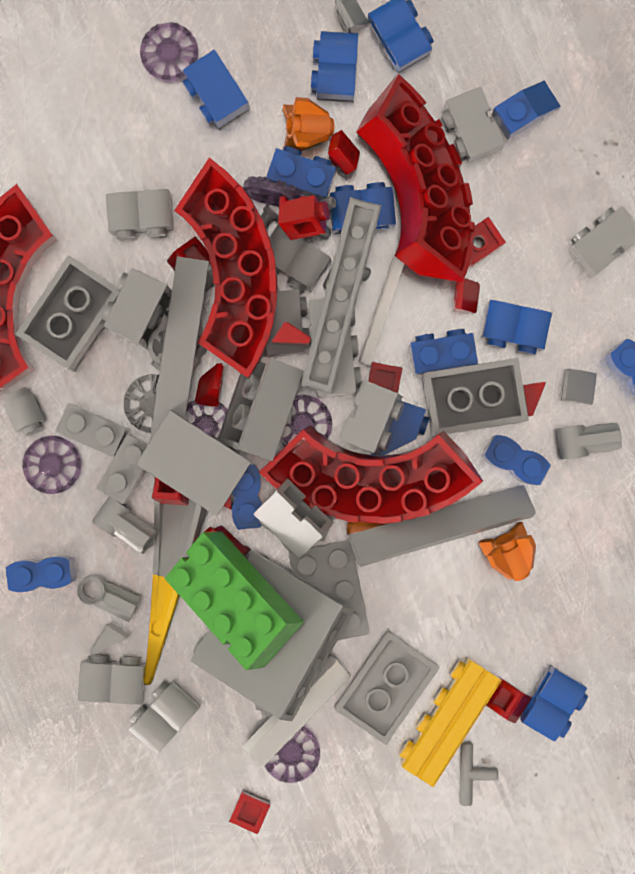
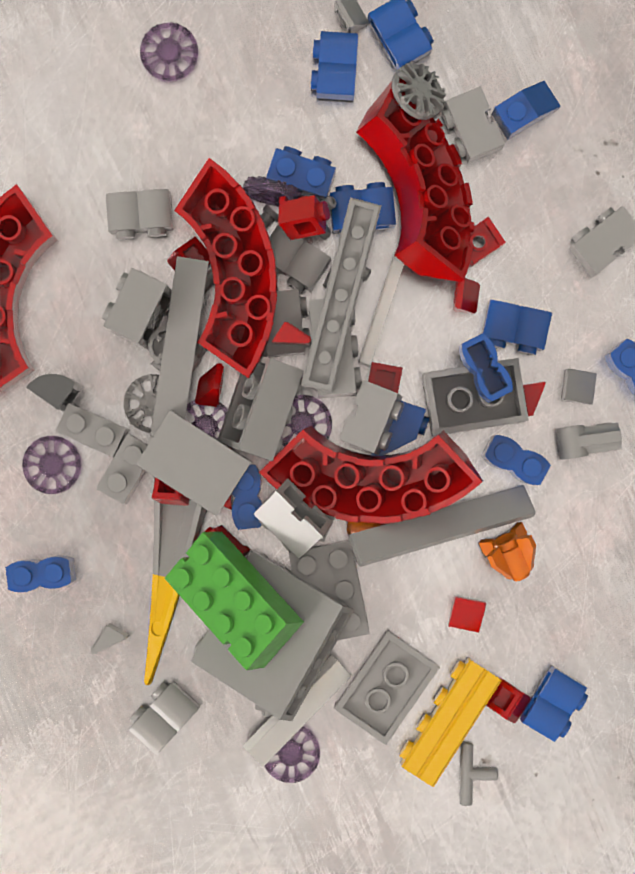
(23, 411): light grey brick -> none
(55, 389): none -> dark grey brick
(68, 313): light grey brick -> none
(111, 598): light grey piece -> none
(111, 681): light grey brick -> none
(121, 522): light grey piece -> none
(215, 89): blue brick -> none
(249, 812): red plate -> none
(306, 124): orange brick -> none
(343, 152): red plate -> none
(418, 91): none -> light grey wheel
(442, 353): blue brick -> none
(467, 613): none -> red slope
(481, 360): none -> blue brick

